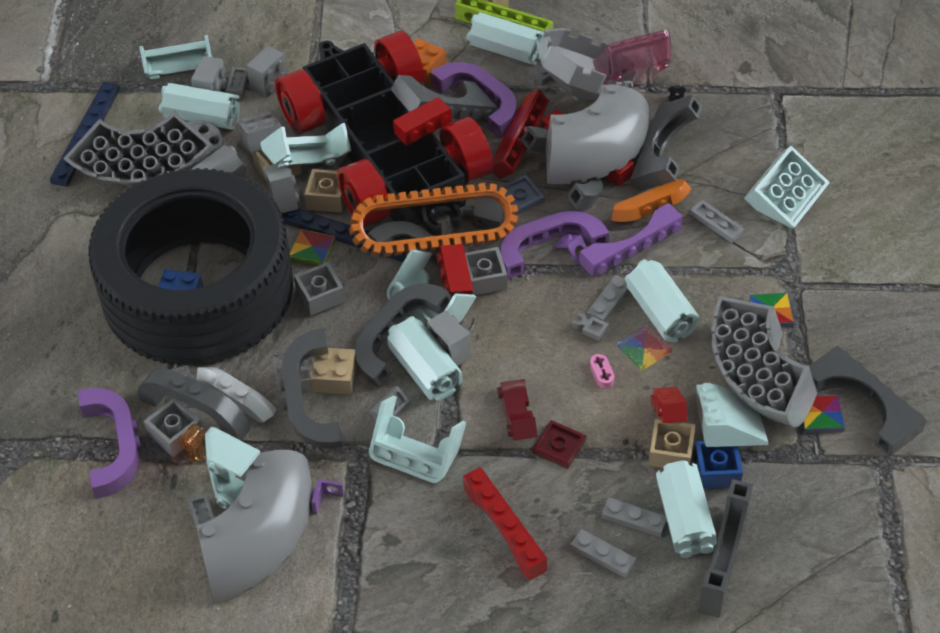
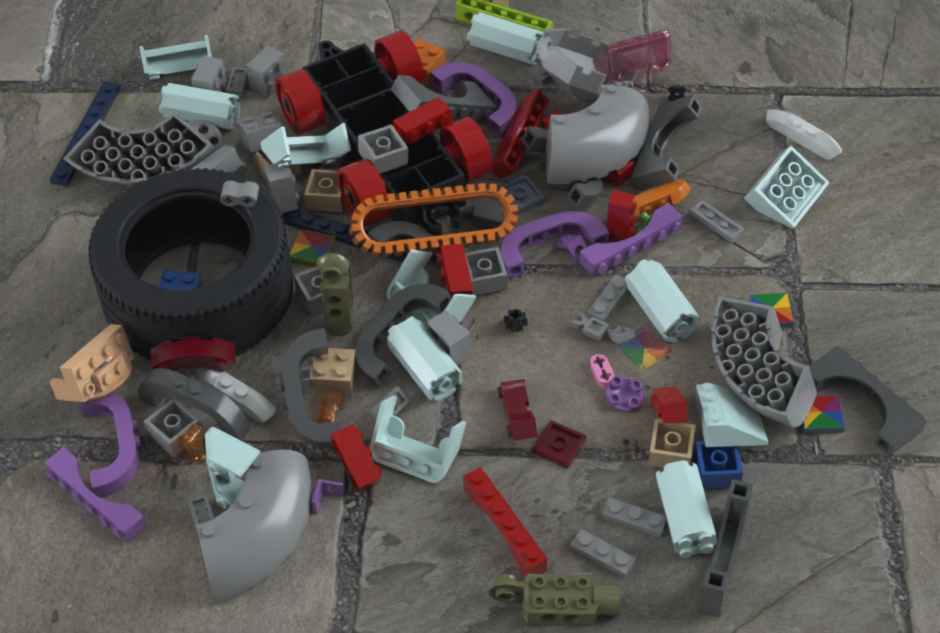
(107, 346): none -> light nougat piece
(122, 518): none -> medium lavender arch
(193, 353): none -> dark red brick
(239, 193): none -> light grey axle
(331, 403): none -> clear orange piece
(337, 292): none -> olive brick
(356, 457): none -> red brick
(383, 149): none -> light grey brick
(515, 320): none -> black gear
(558, 598): none -> olive brick
(621, 216): none -> red brick
(621, 335): none -> light grey plate
(624, 393): none -> medium lavender dish
(645, 218): none -> bright green arm
(803, 133): none -> white brick

